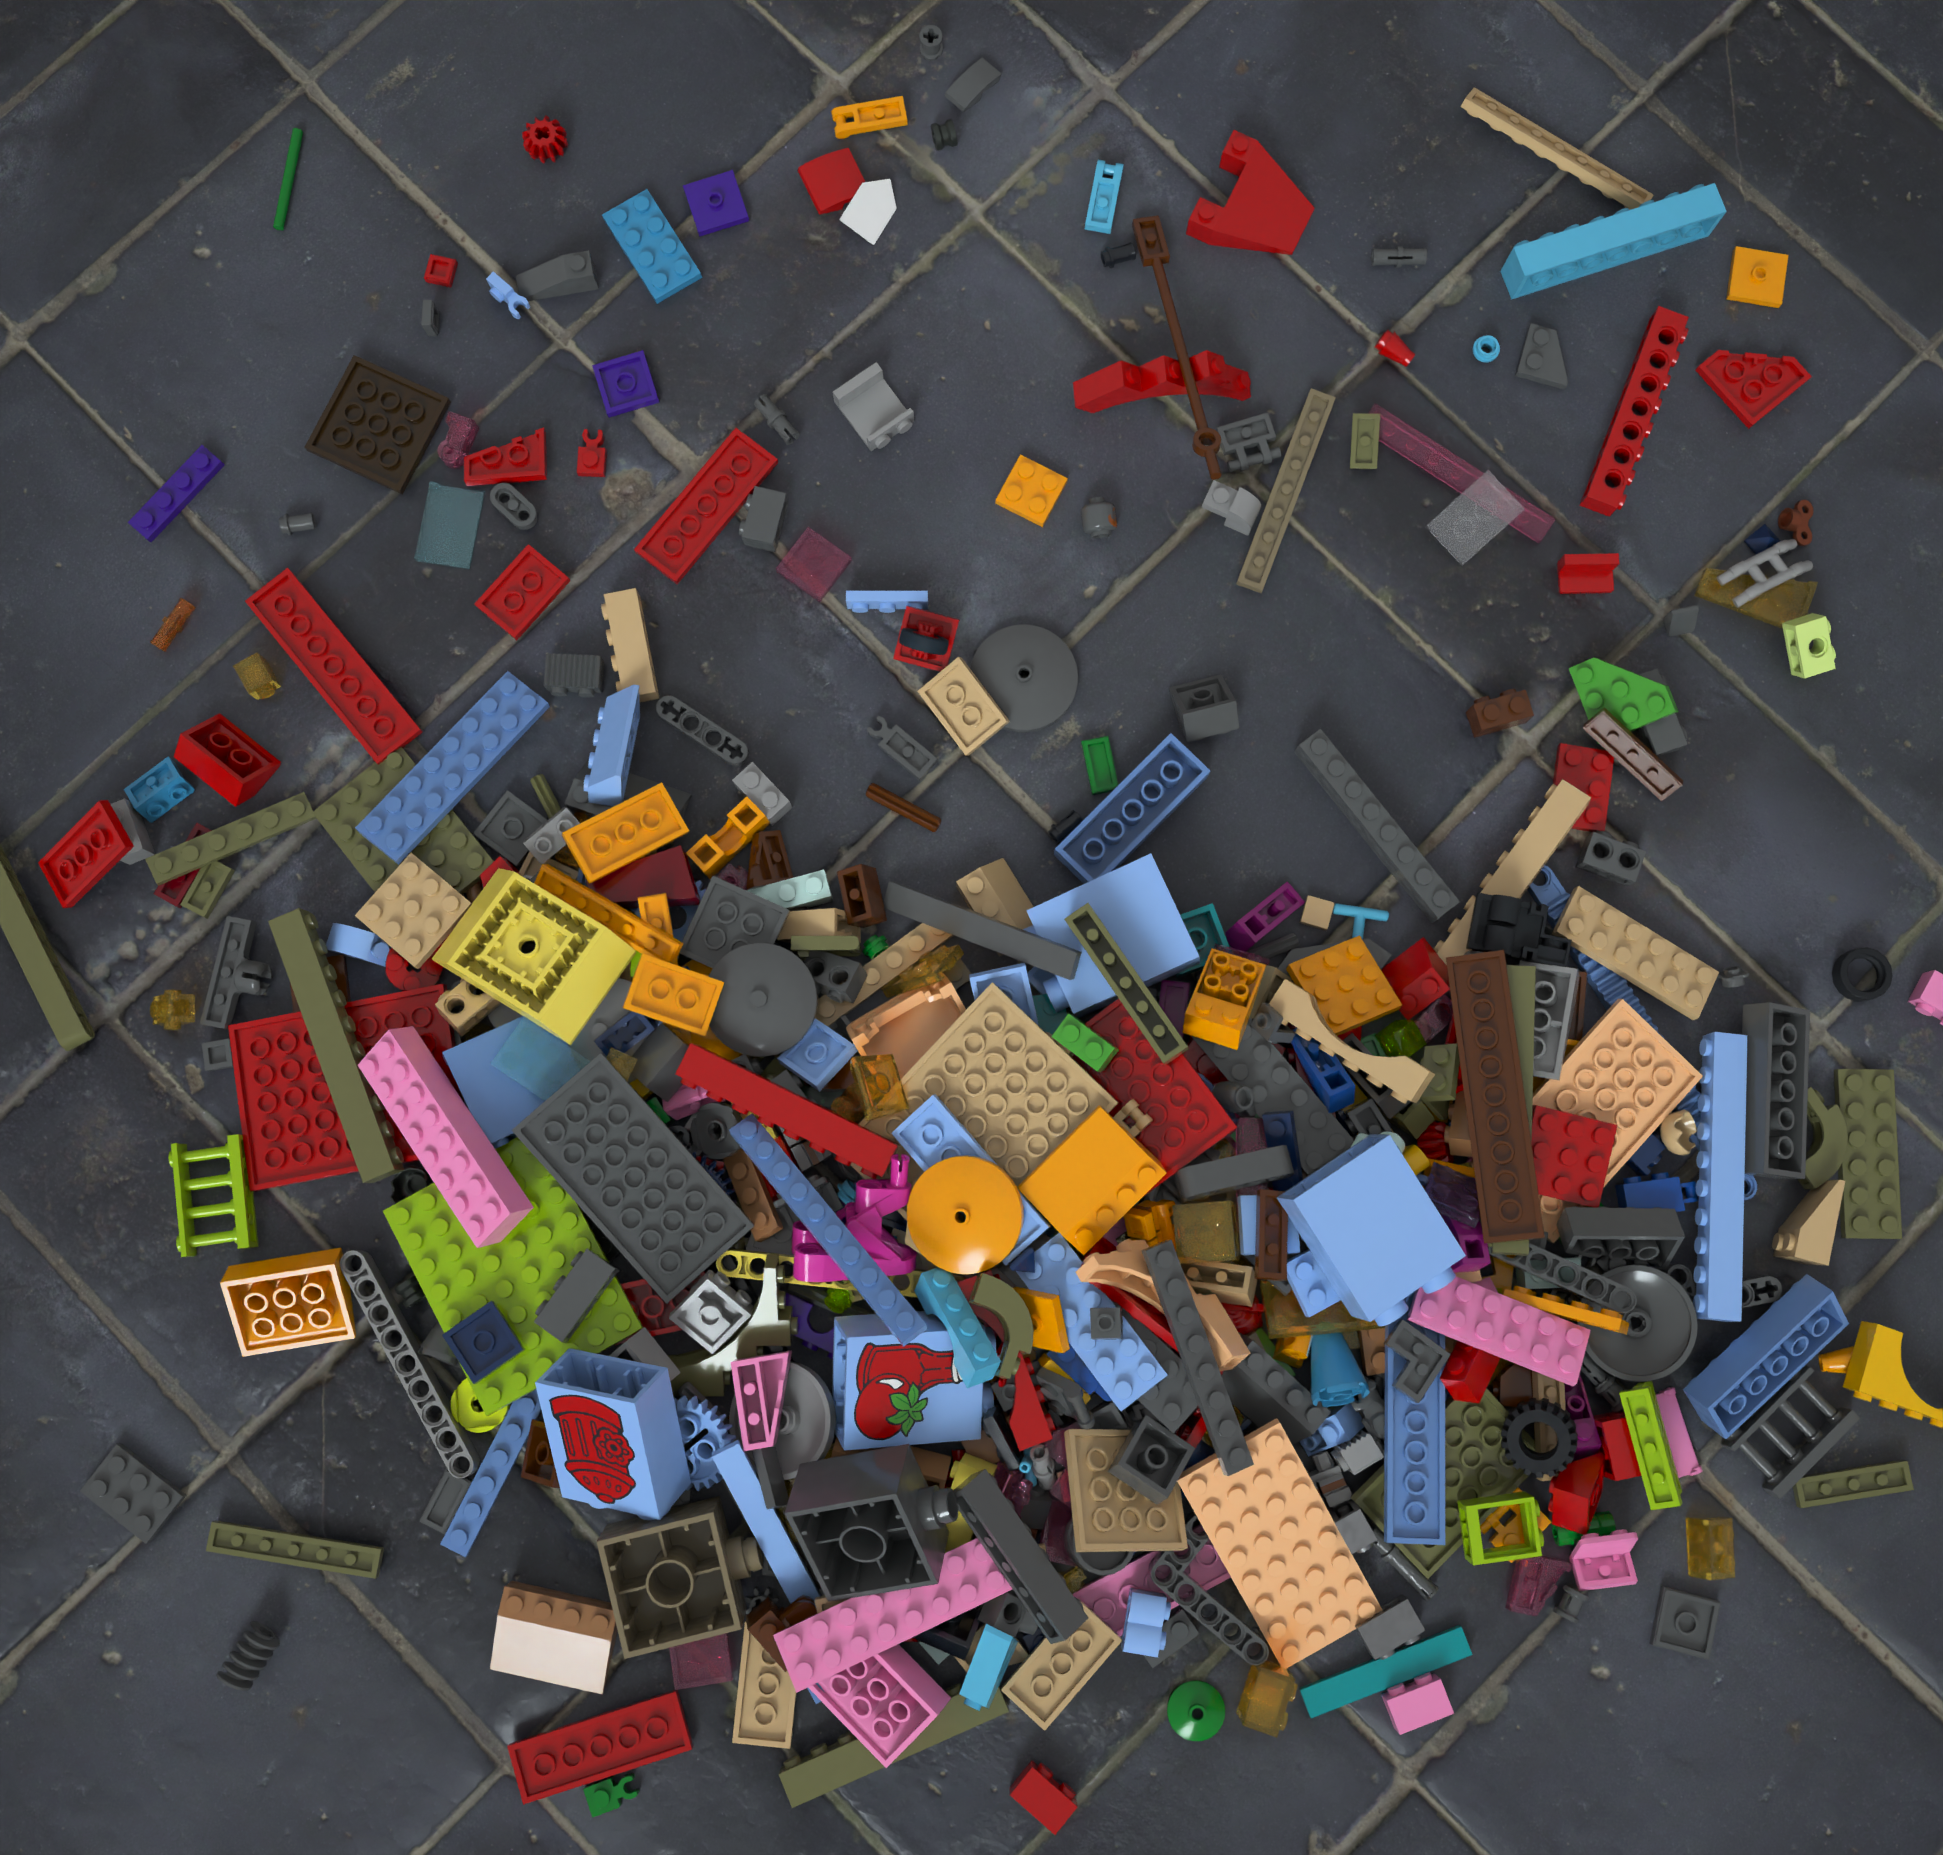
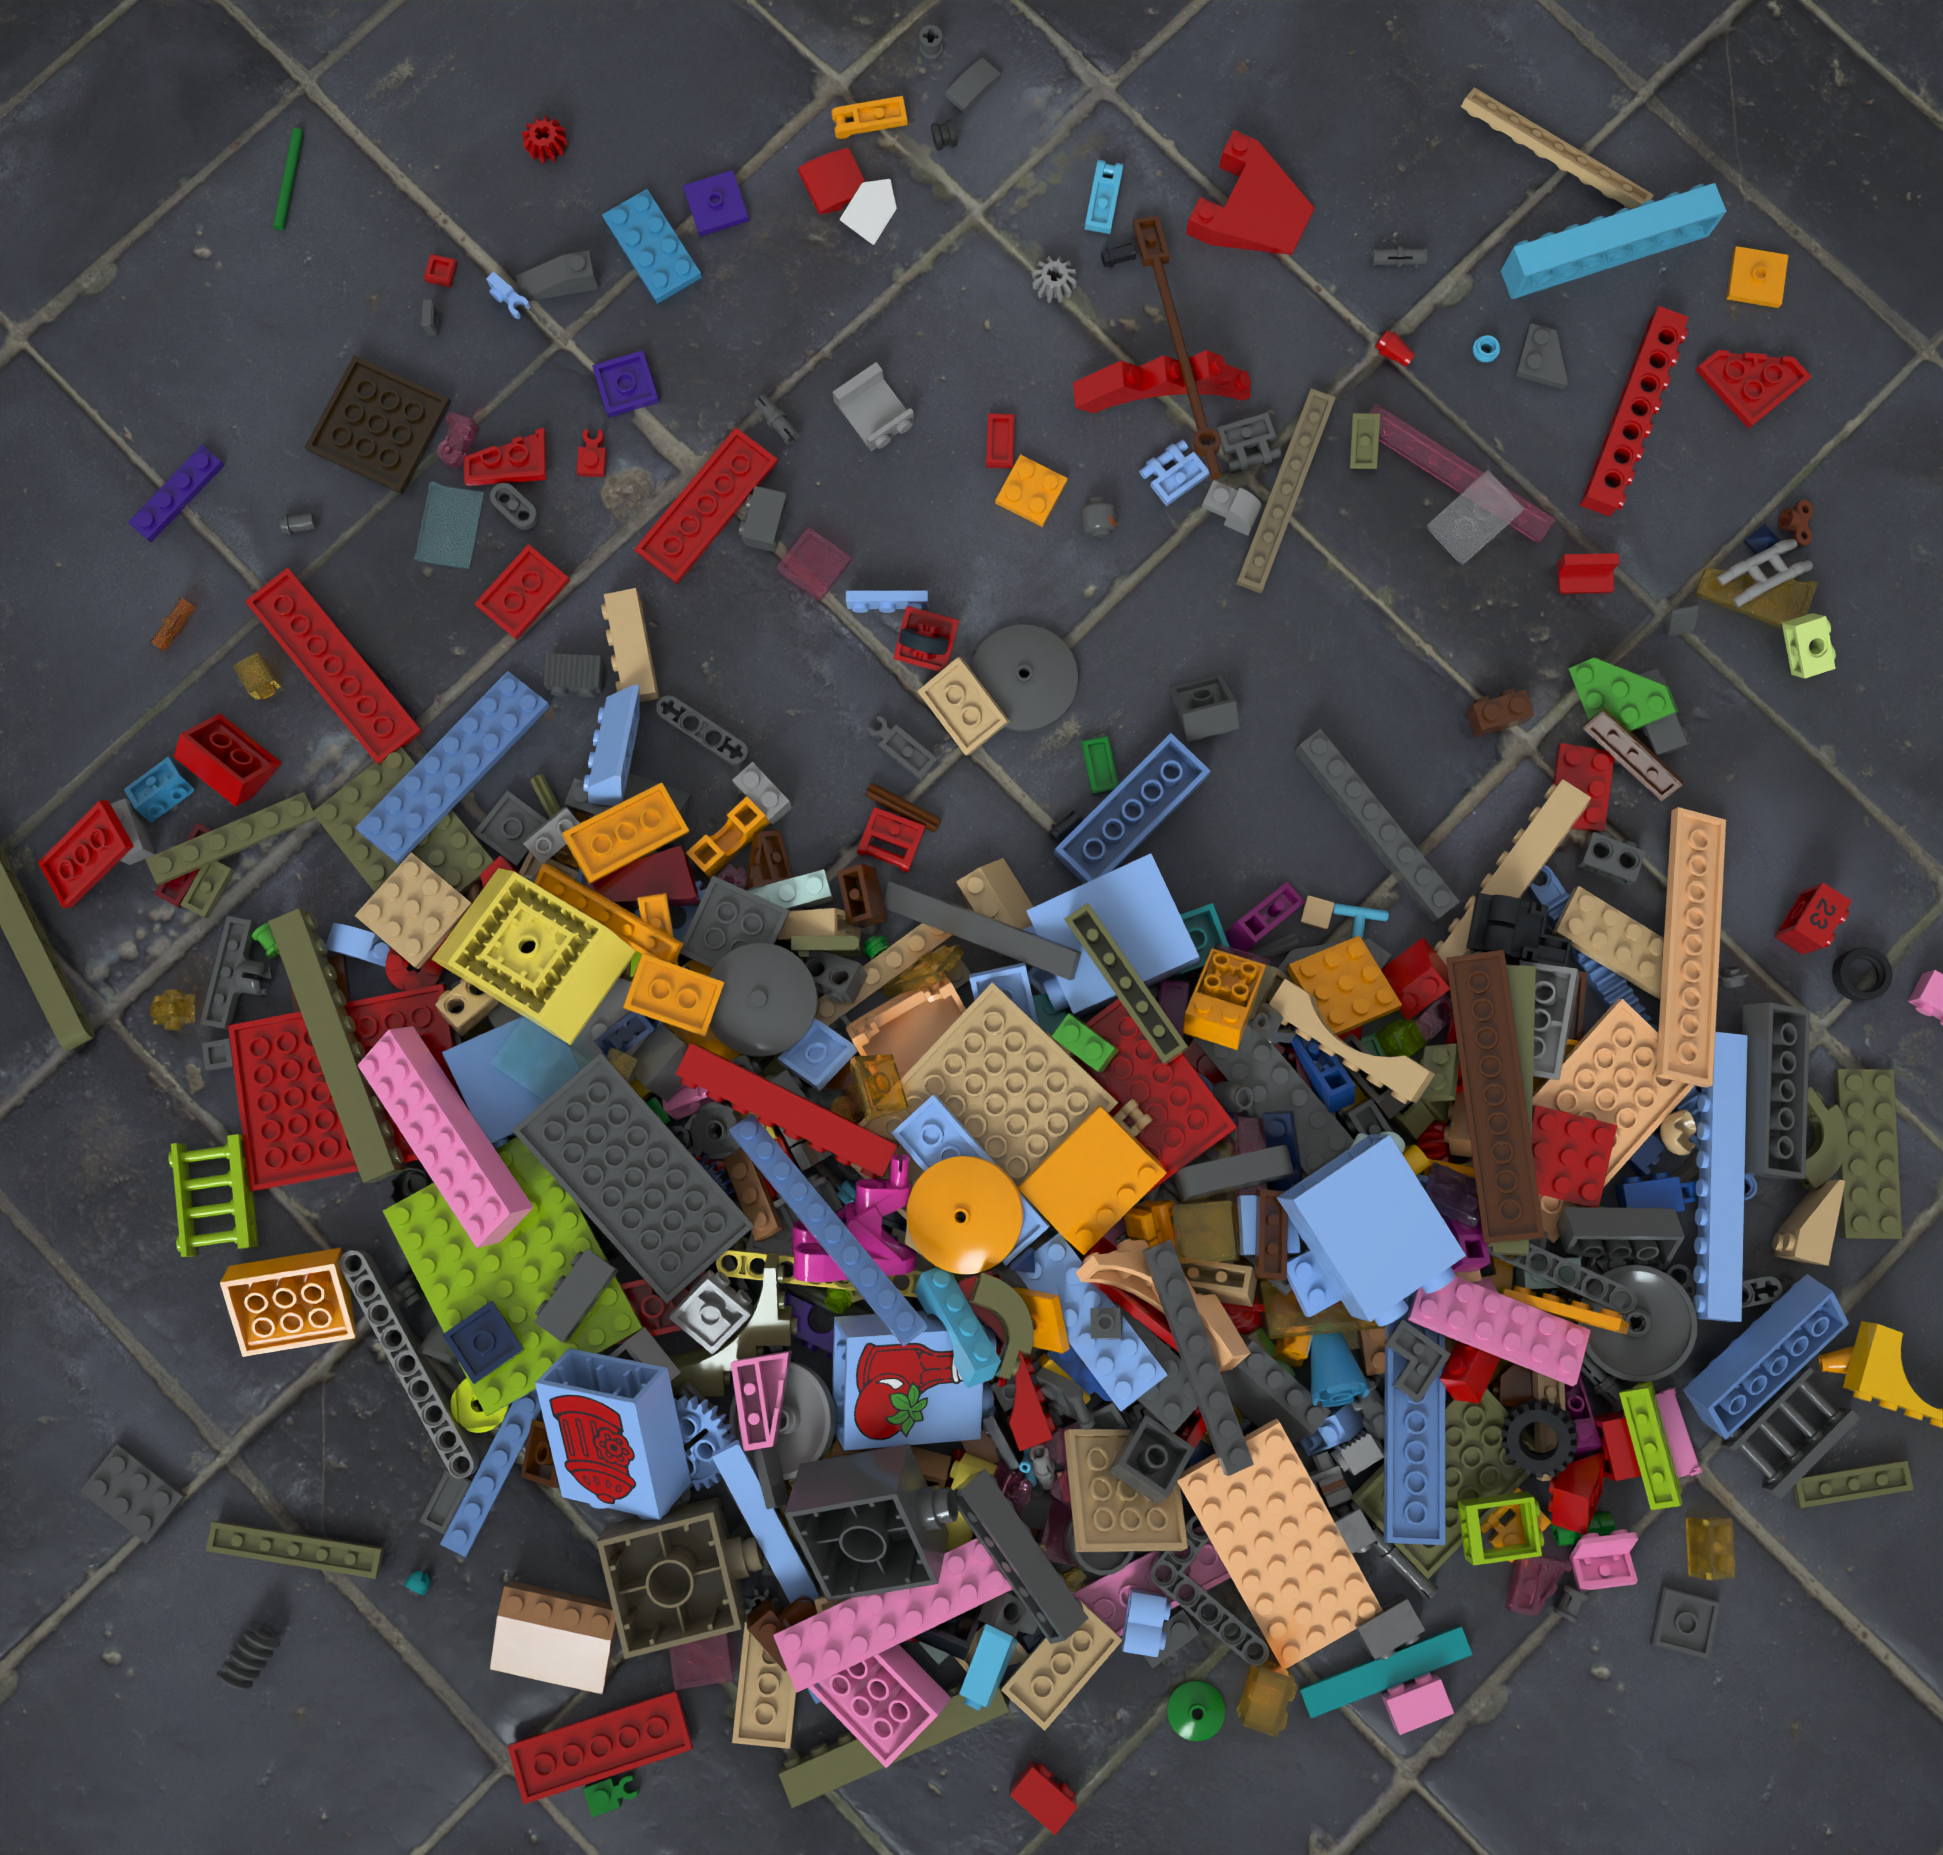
(266, 939): none -> bright green bush
(418, 1582): none -> teal hinge
(895, 831): none -> red plate
(1000, 440): none -> red tile
(1054, 289): none -> light grey gear
(1178, 479): none -> light blue plate
(1691, 948): none -> light nougat plate
(1813, 919): none -> red brick

